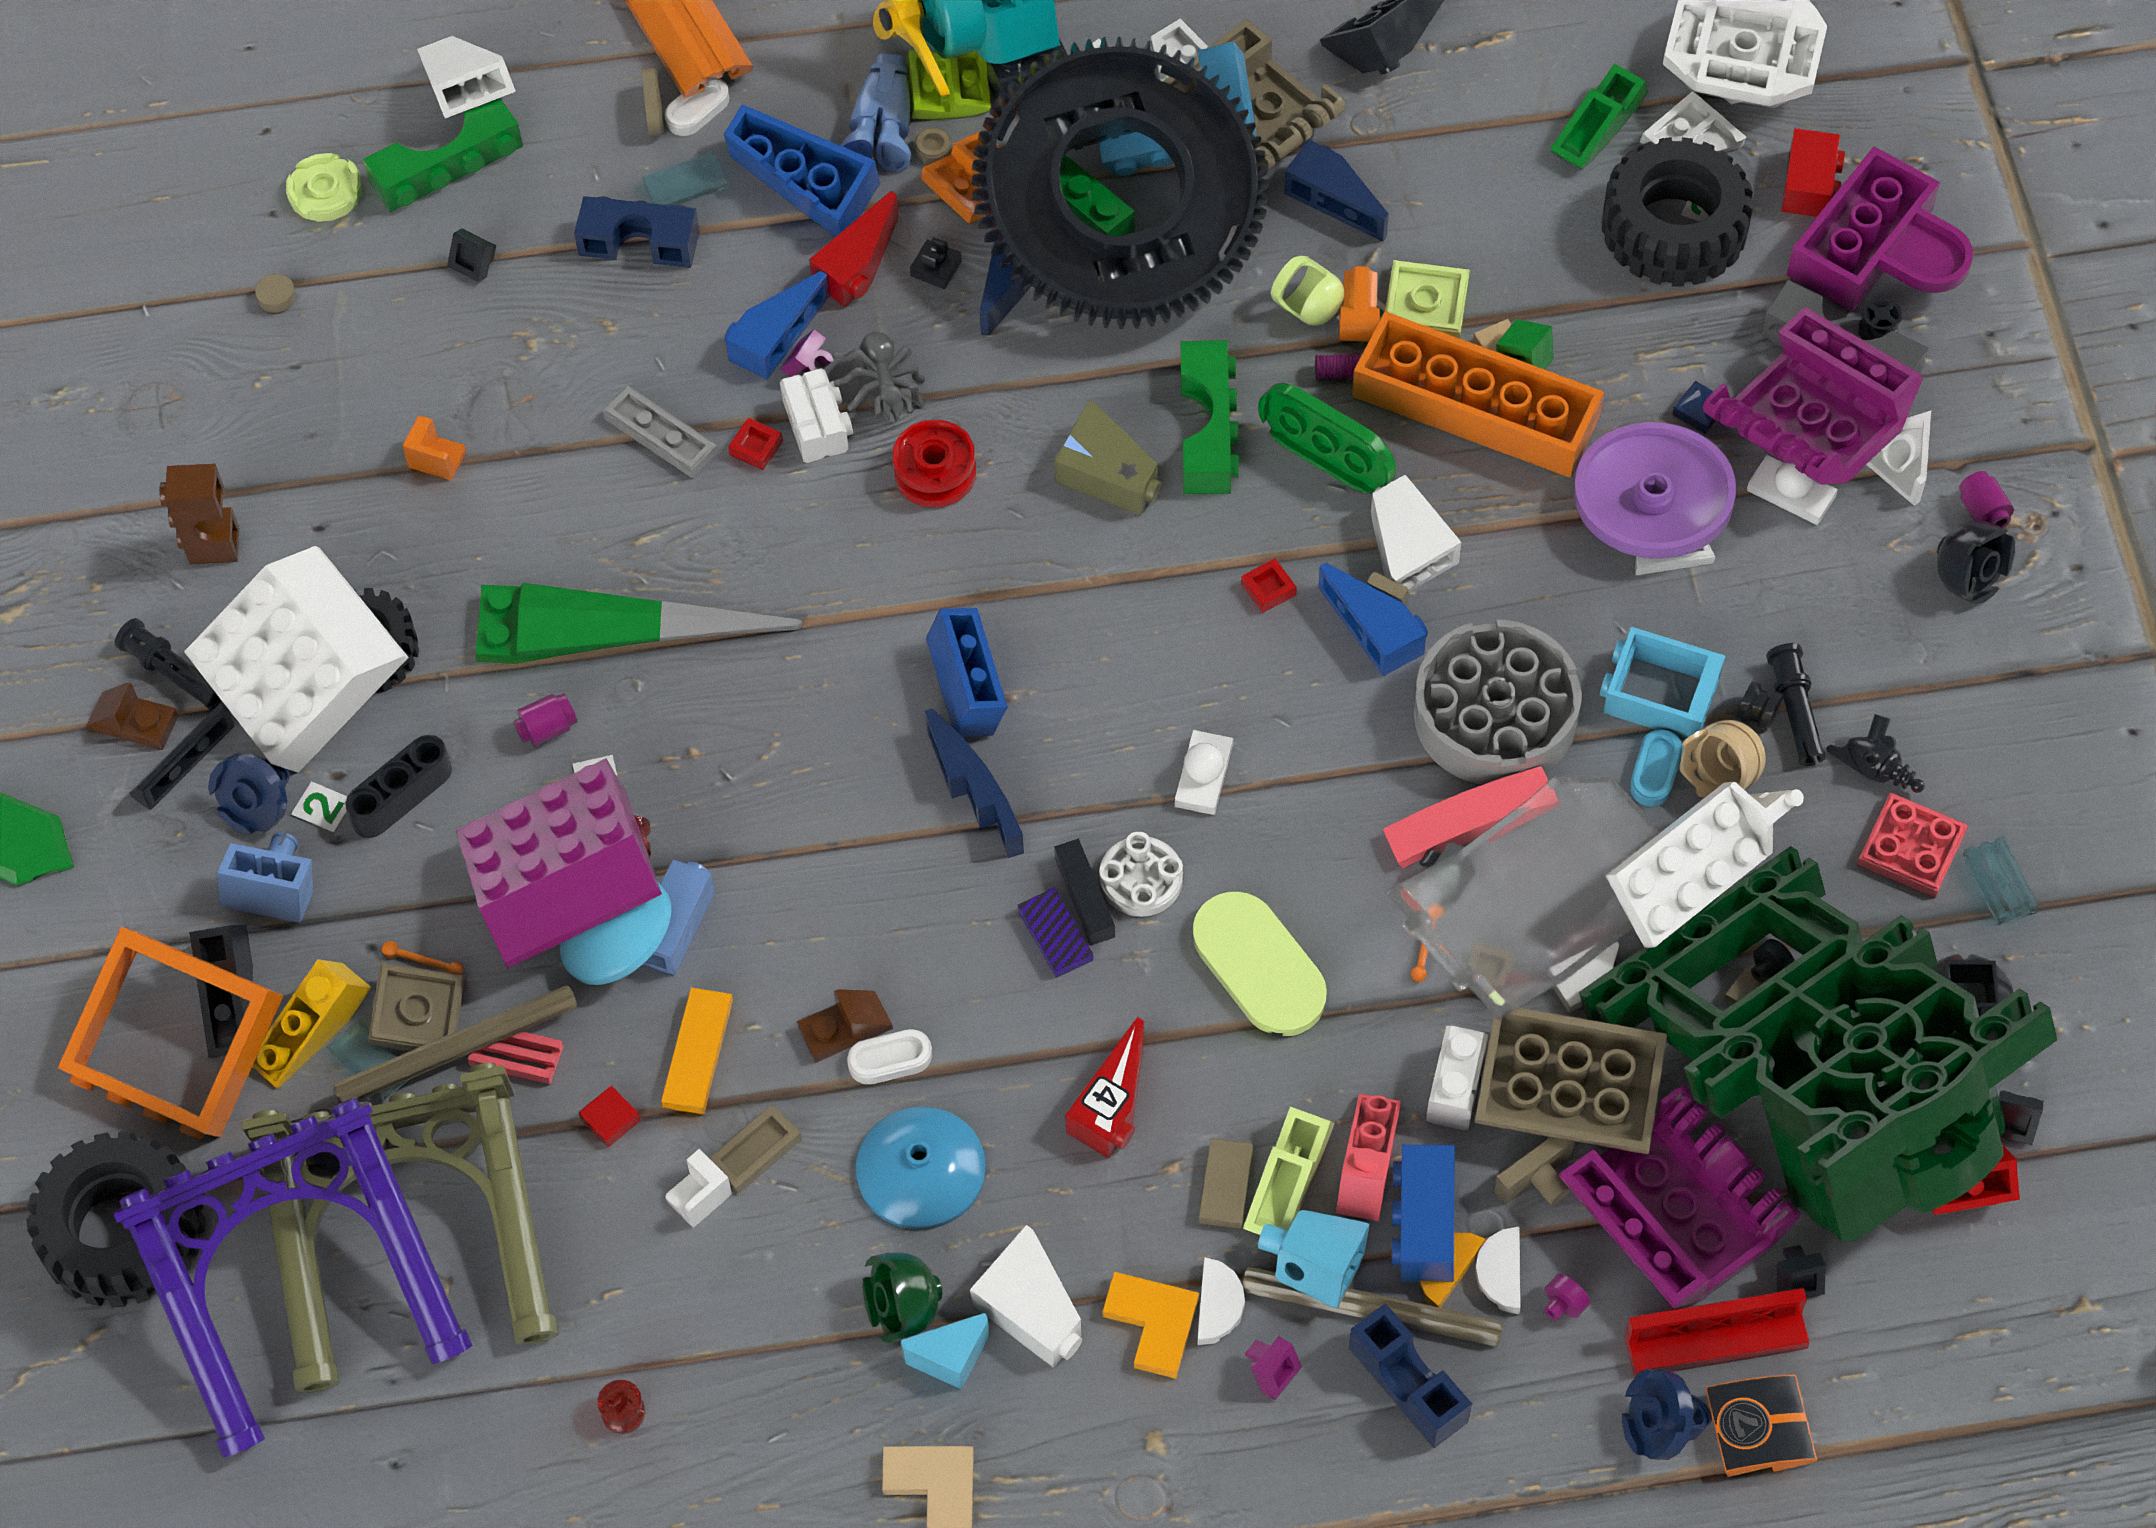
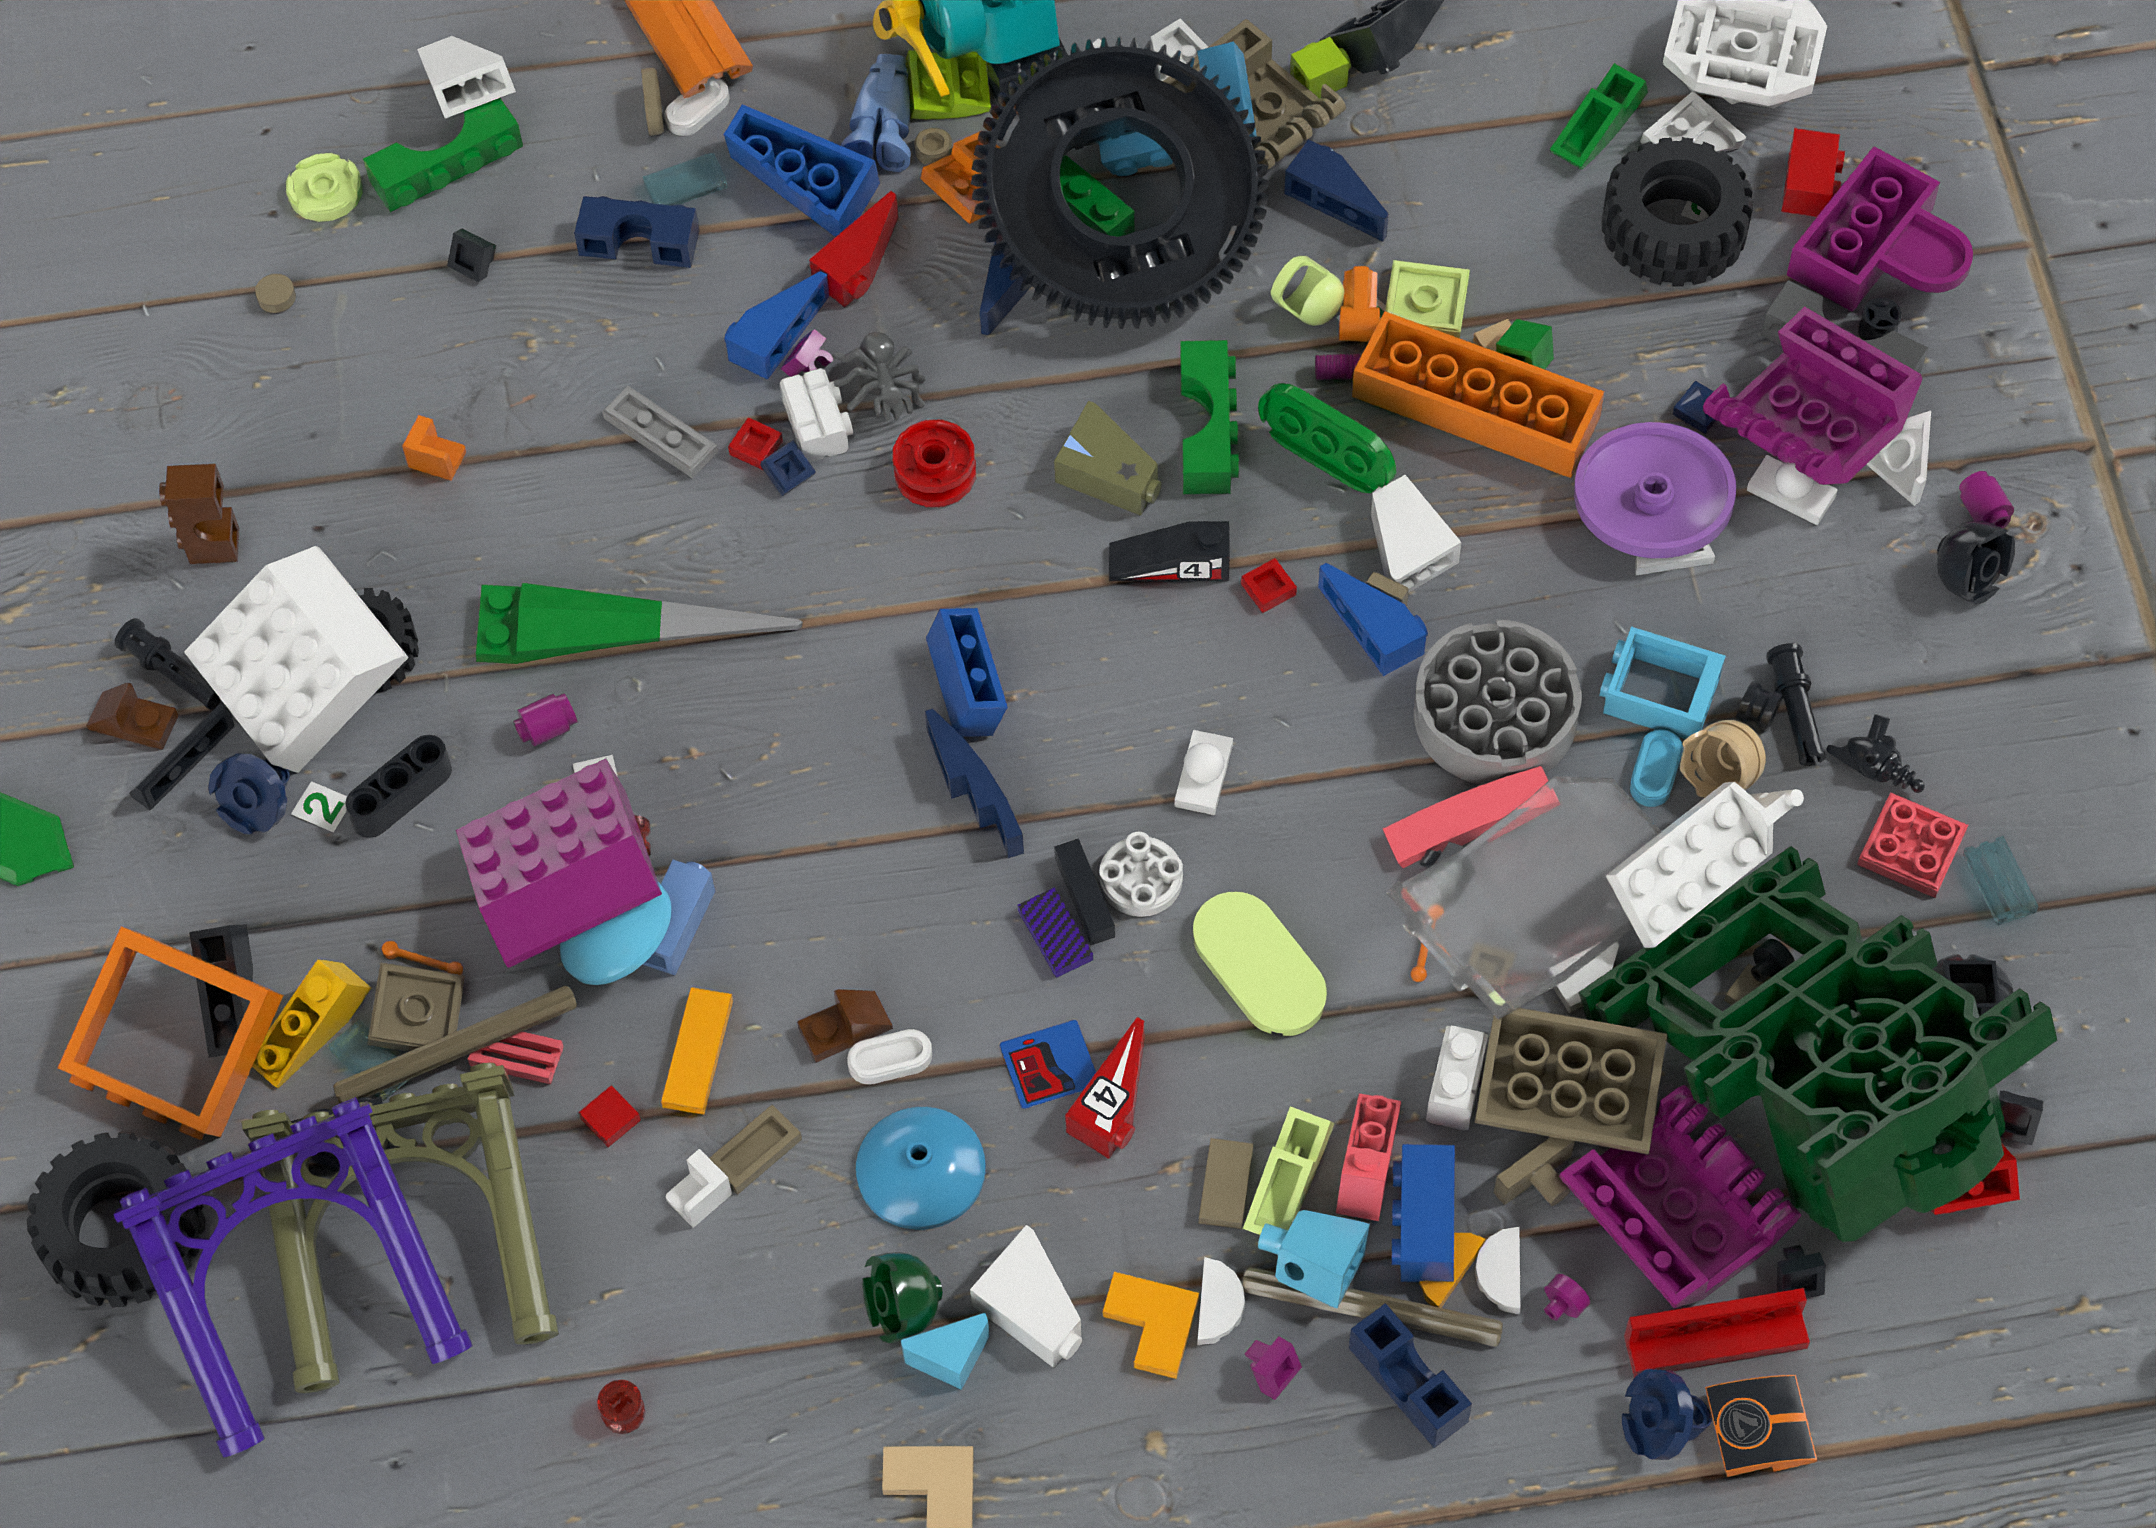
(266, 880): medium blue brick -> none
(787, 468): none -> dark blue tile
(936, 263): black tile -> none
(1048, 1063): none -> sticker
(1173, 554): none -> black slope
(1320, 65): none -> lime brick

